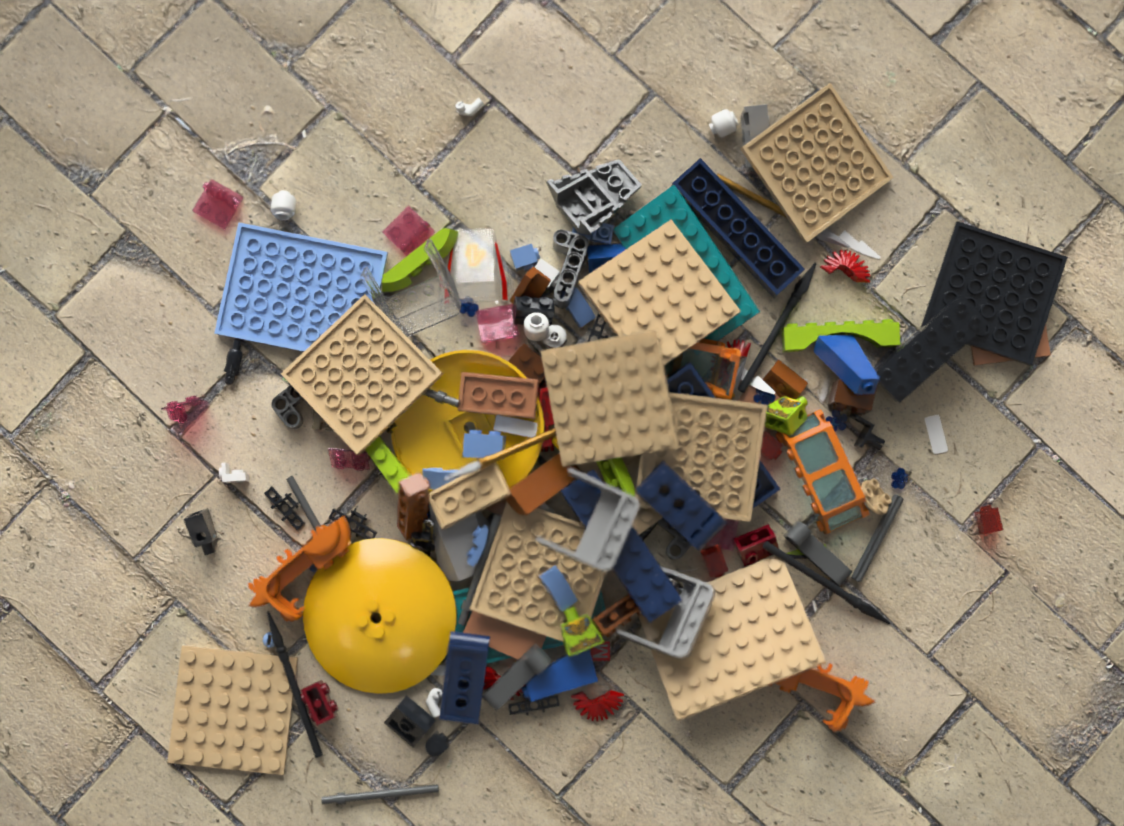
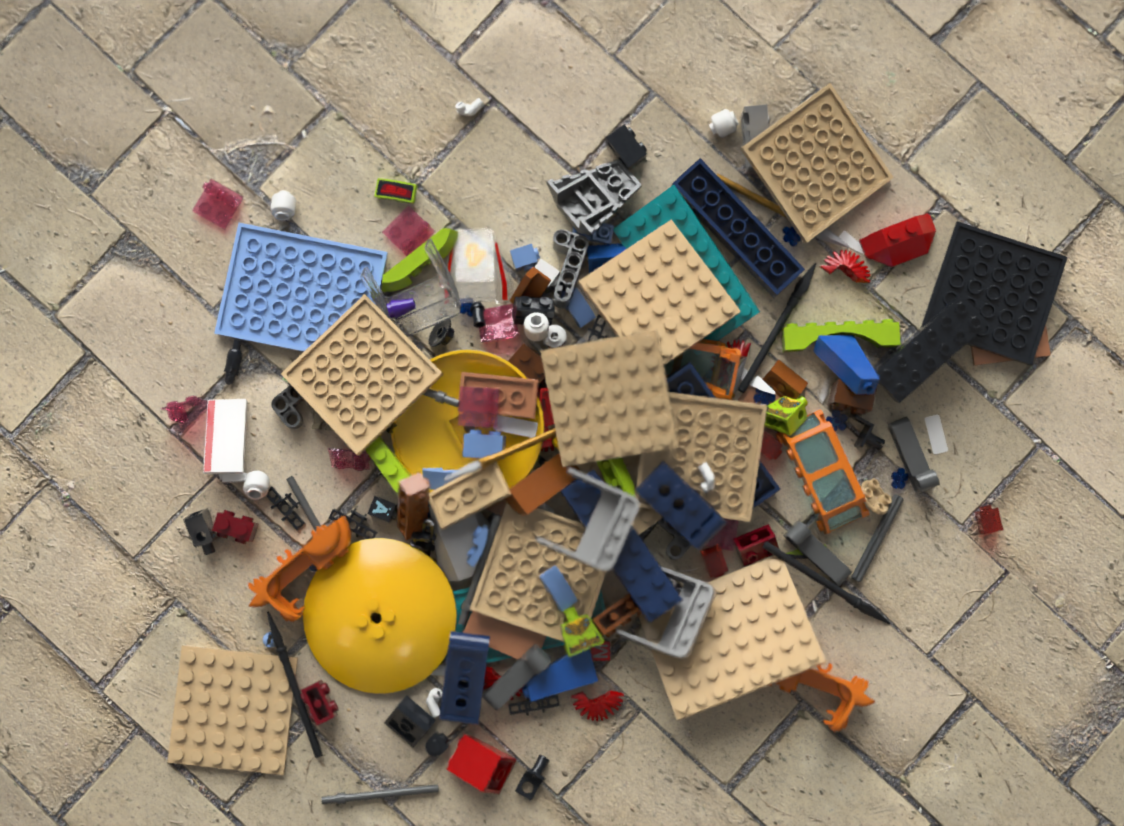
(225, 436): none -> white tile
(241, 529): none -> dark red brick
(256, 485): none -> white head
(383, 509): none -> black brick
(395, 190): none -> slope
(400, 307): none -> dark purple cone
(441, 333): none -> black piece
(478, 314): none -> black pin
(478, 407): none -> clear pink hinge
(480, 764): none -> red slope
(533, 776): none -> black bracket
(626, 147): none -> black brick
(708, 476): none -> white arm
(791, 236): none -> clear blue plant
(900, 241): none -> red wedge
(912, 456): none -> dark grey beam

